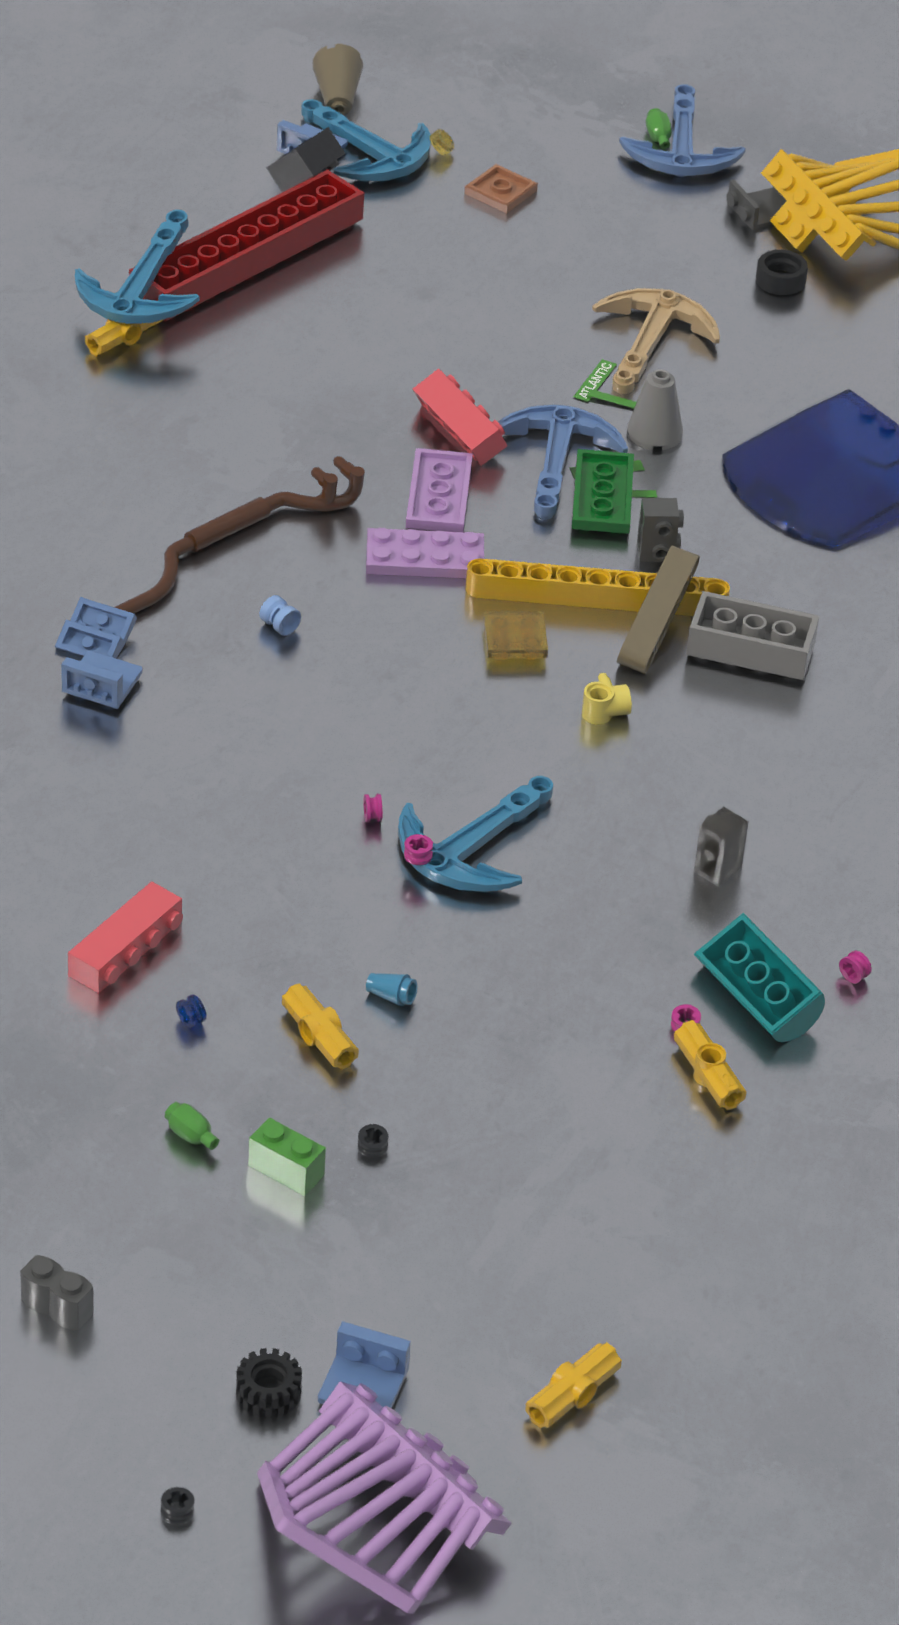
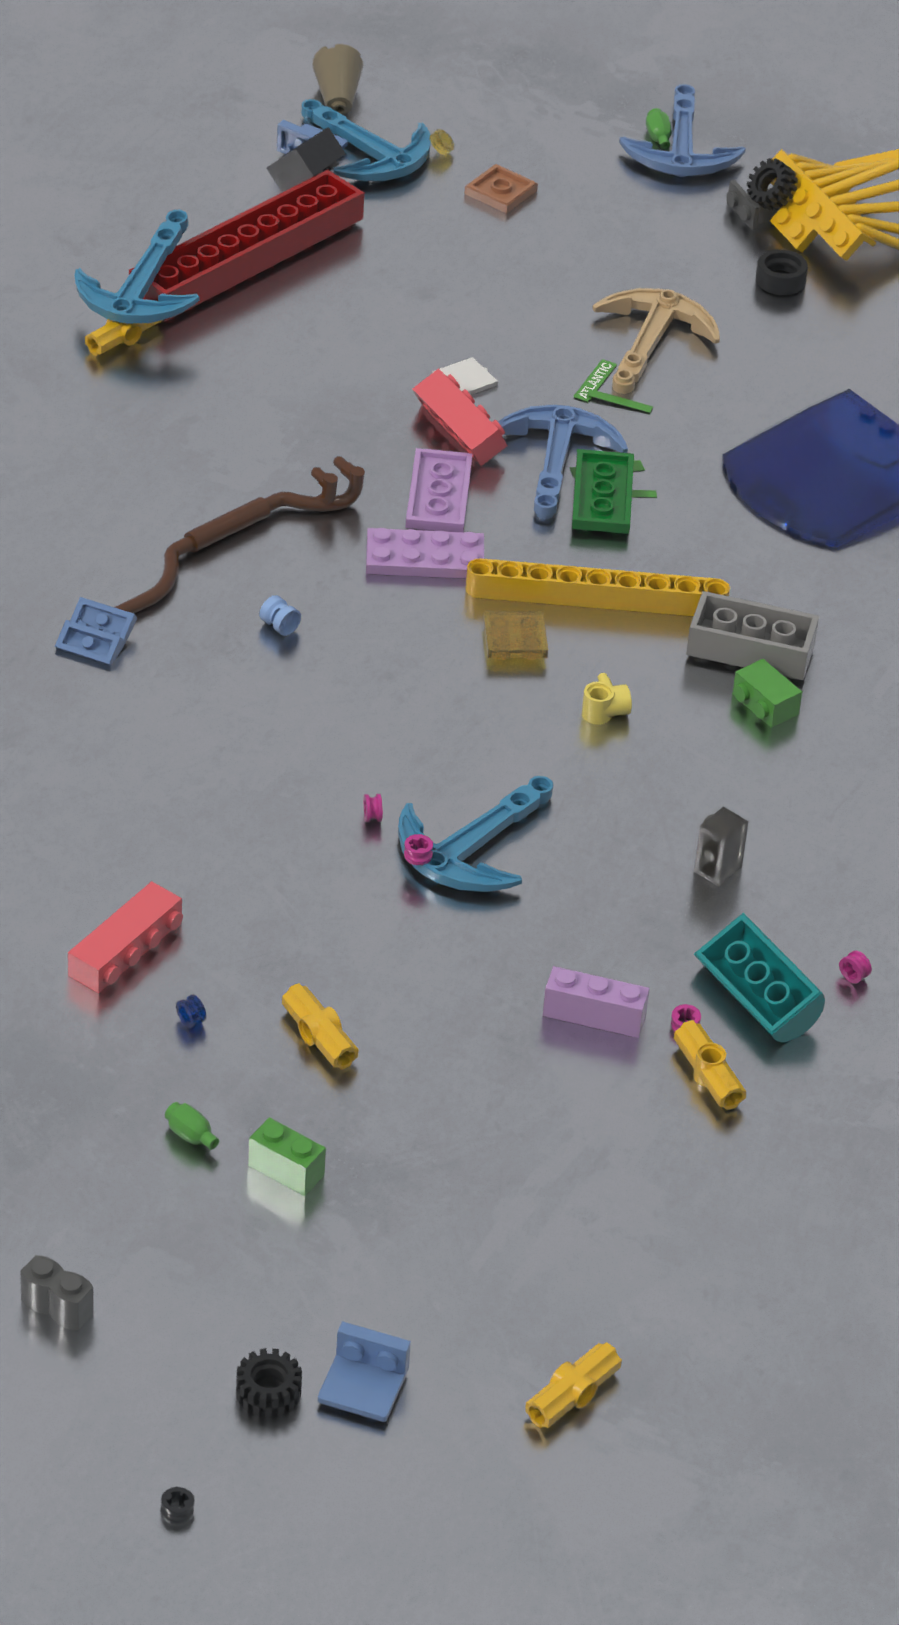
(99, 678): medium blue bracket -> none
(376, 1132): black bush -> none
(393, 987): dark azure cone -> none
(399, 1456): lavender plate -> none
(470, 376): none -> white piece
(595, 1002): none -> lavender brick
(657, 413): light grey cone -> none
(658, 528): dark grey brick -> none
(658, 609): dark tan beam -> none
(763, 177): none -> black tyre
(767, 693): none -> bright green brick

